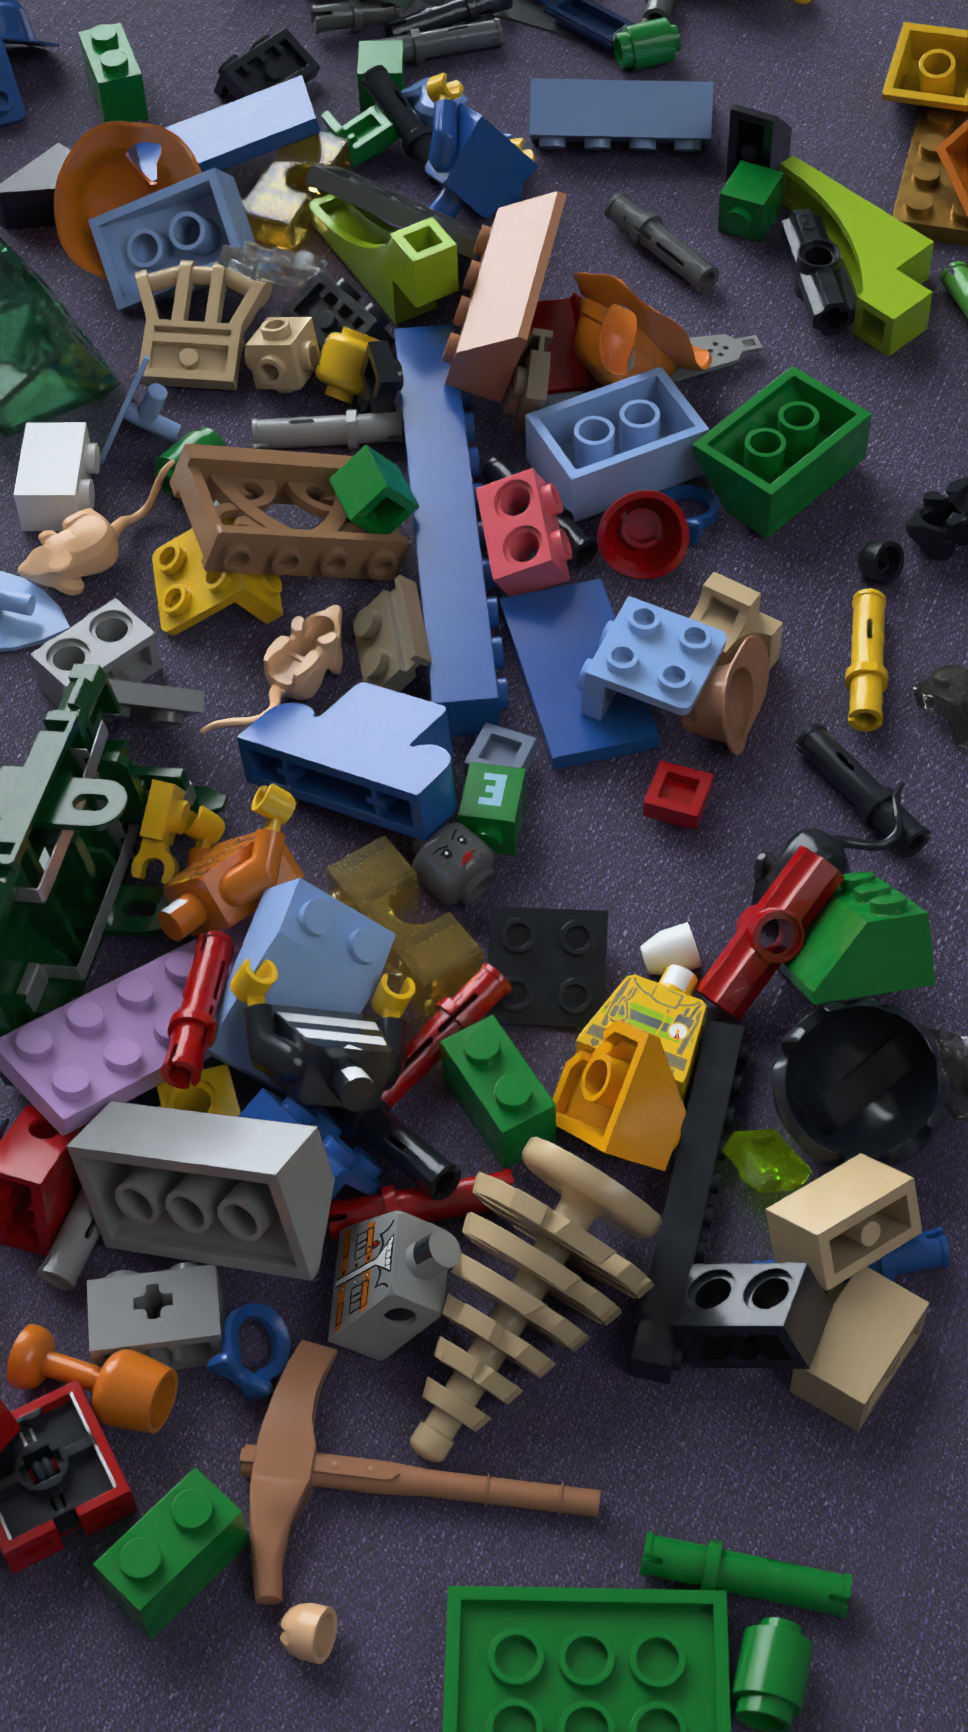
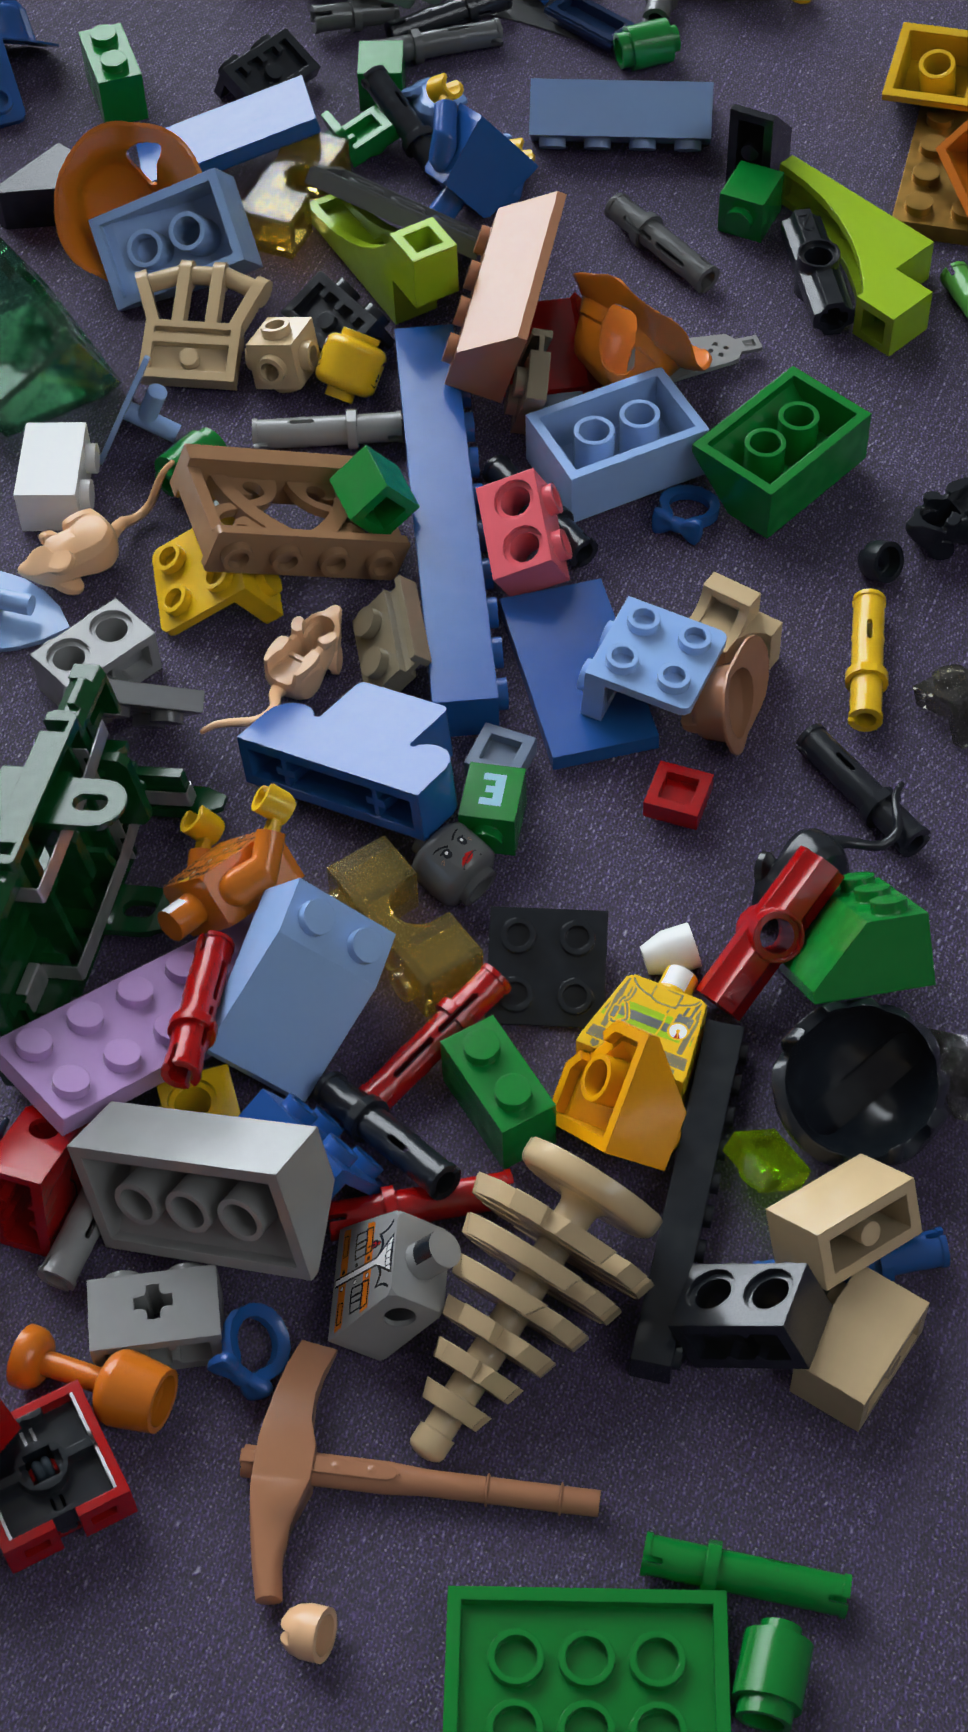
(163, 819): yellow plate -> none
(172, 1553): green brick -> none
(272, 266): clear hinge -> none
(325, 1053): black torso -> none
(381, 379): black plate -> none
(643, 535): red helmet -> none

